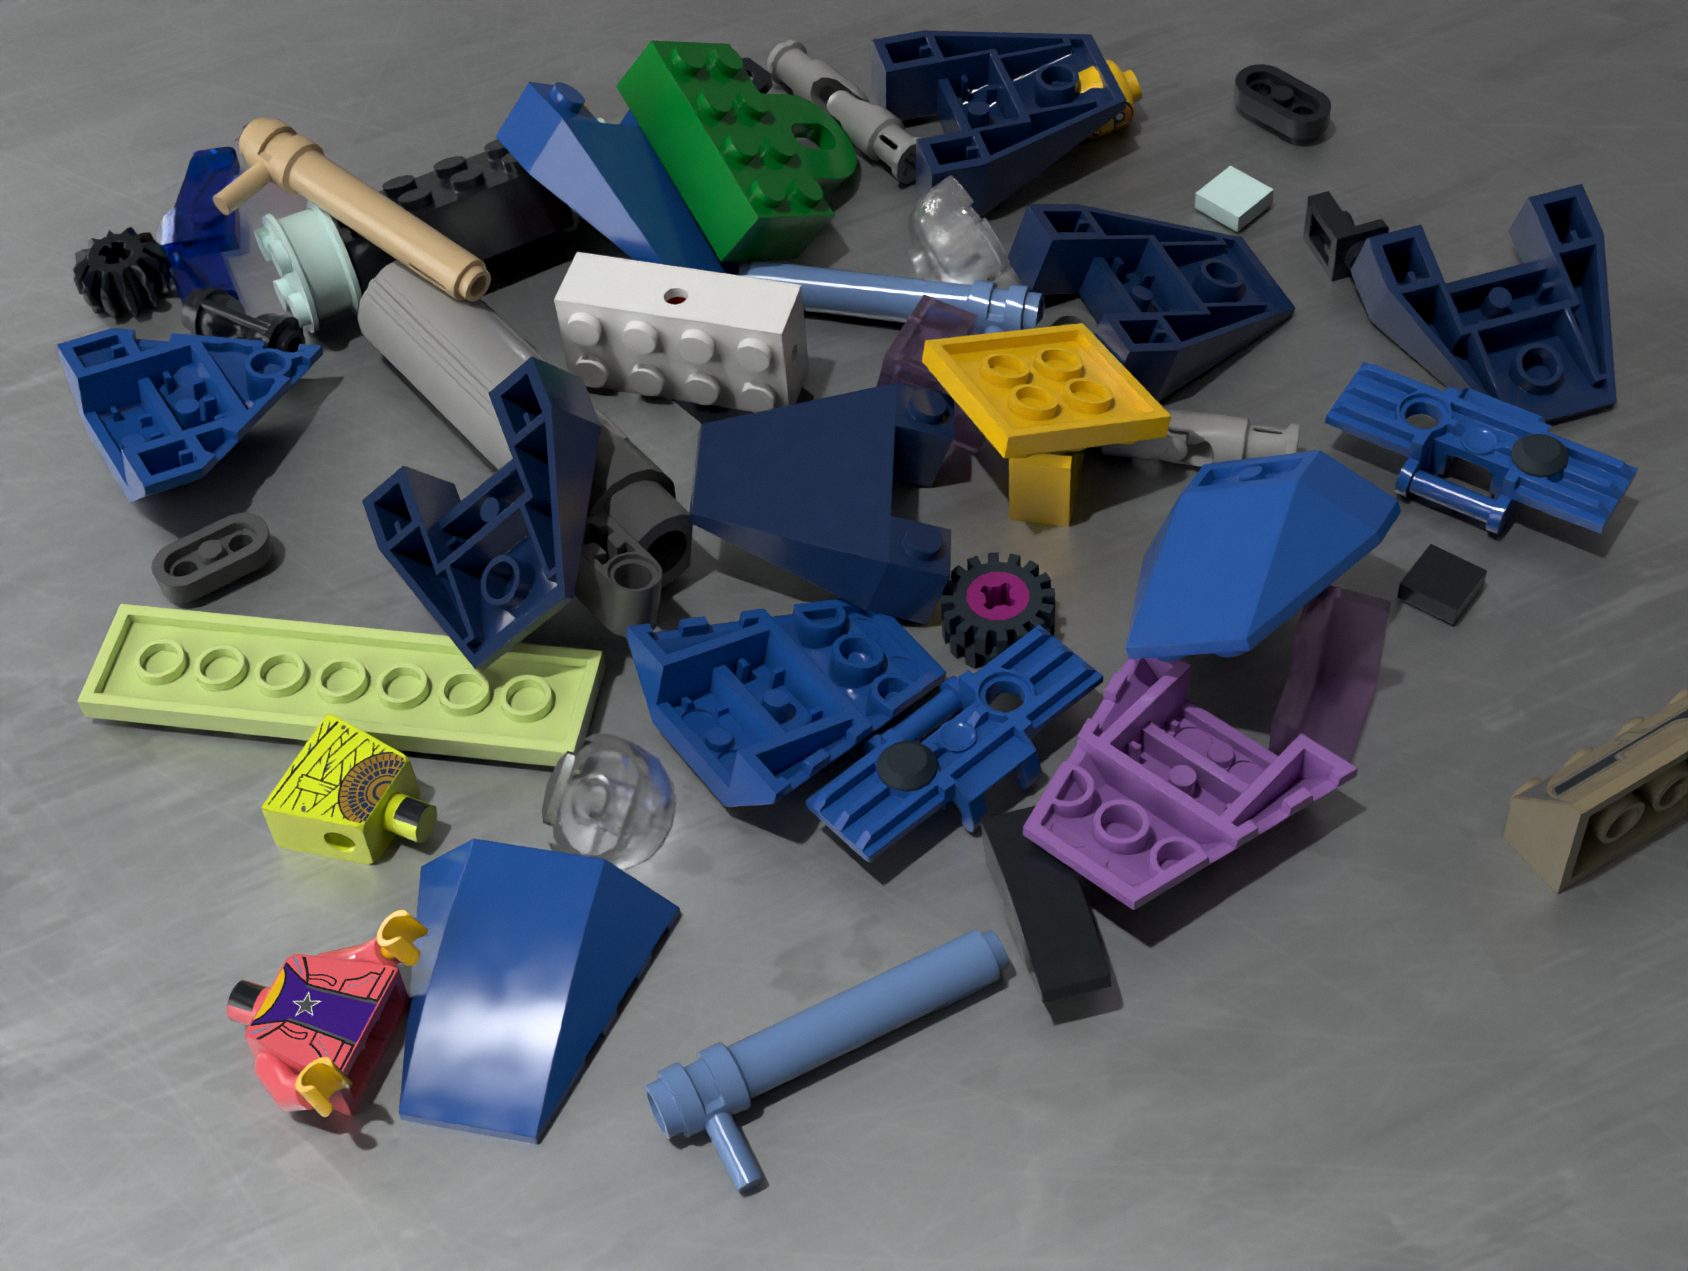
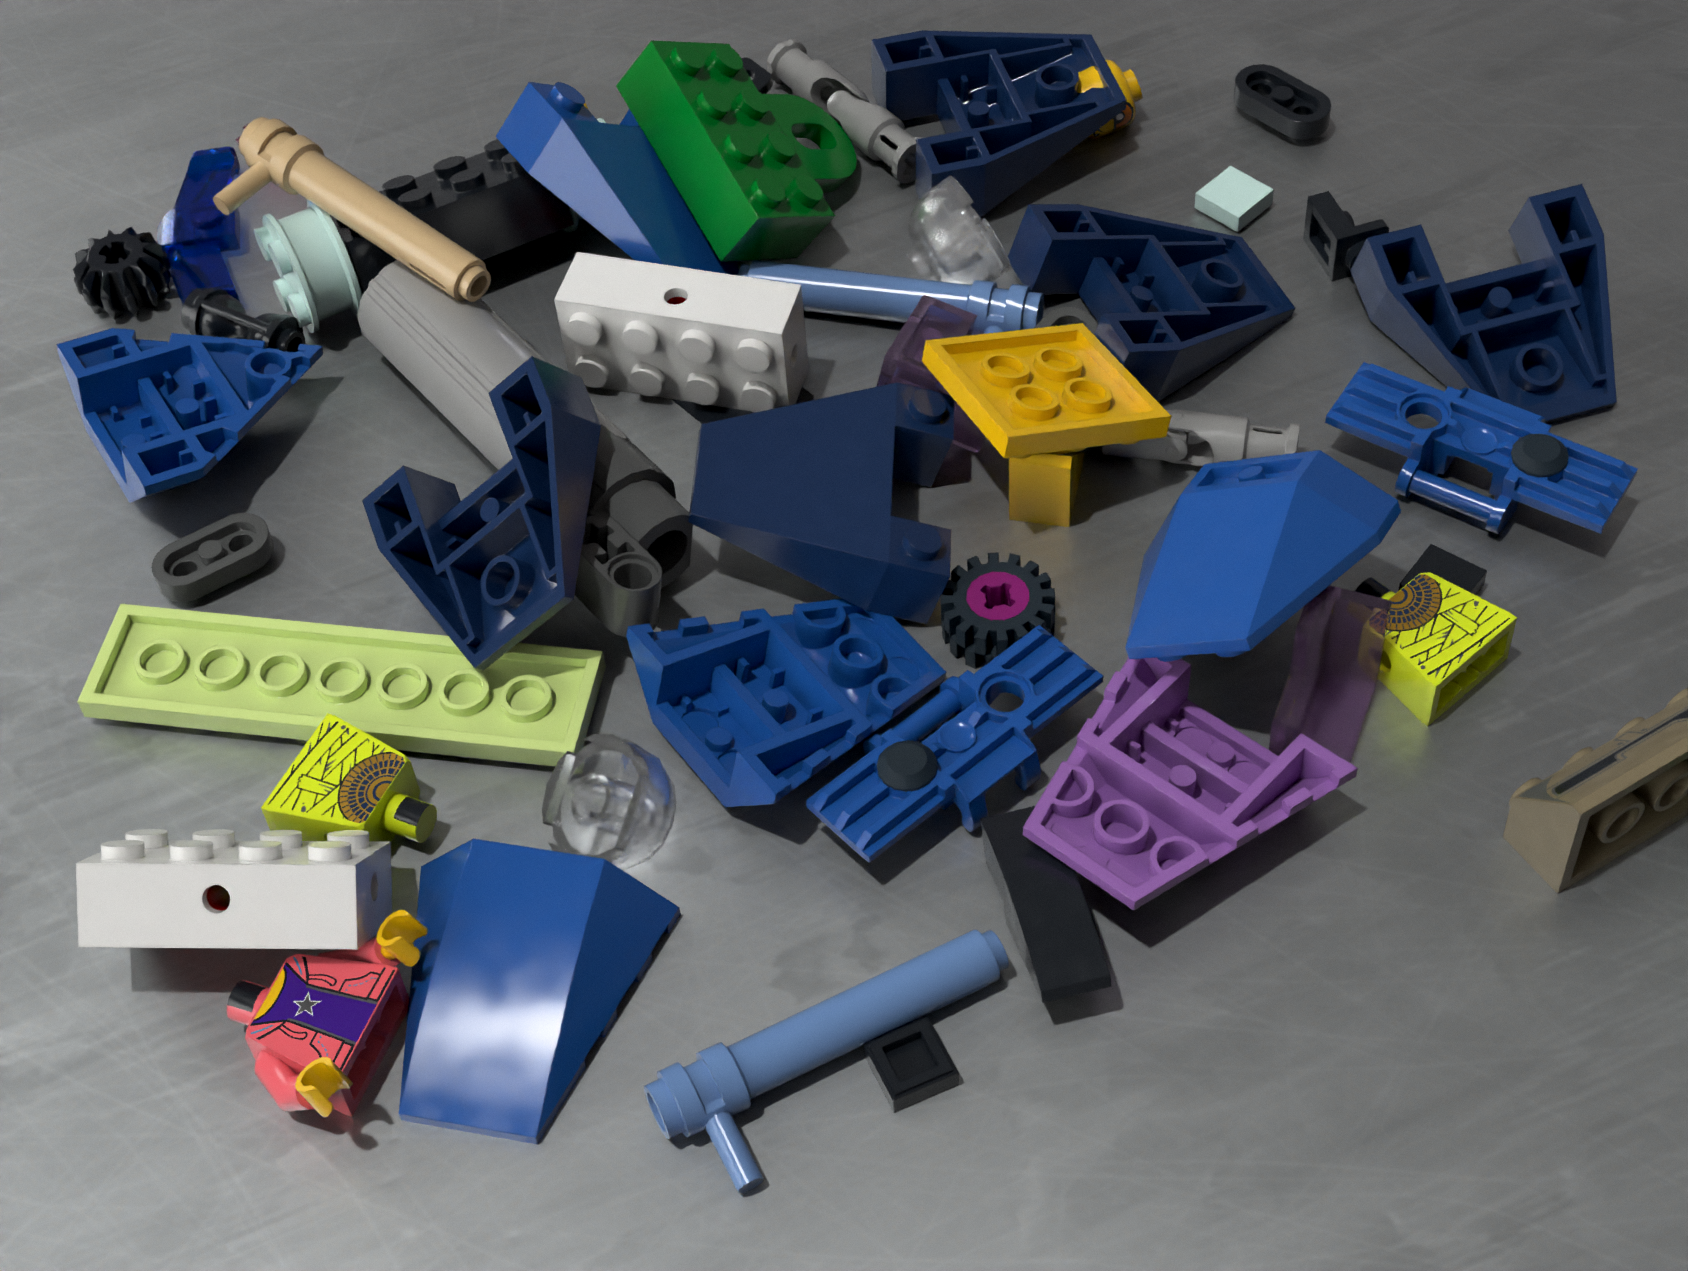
(234, 891): none -> white brick
(911, 1064): none -> black tile
(1439, 642): none -> neon yellow torso

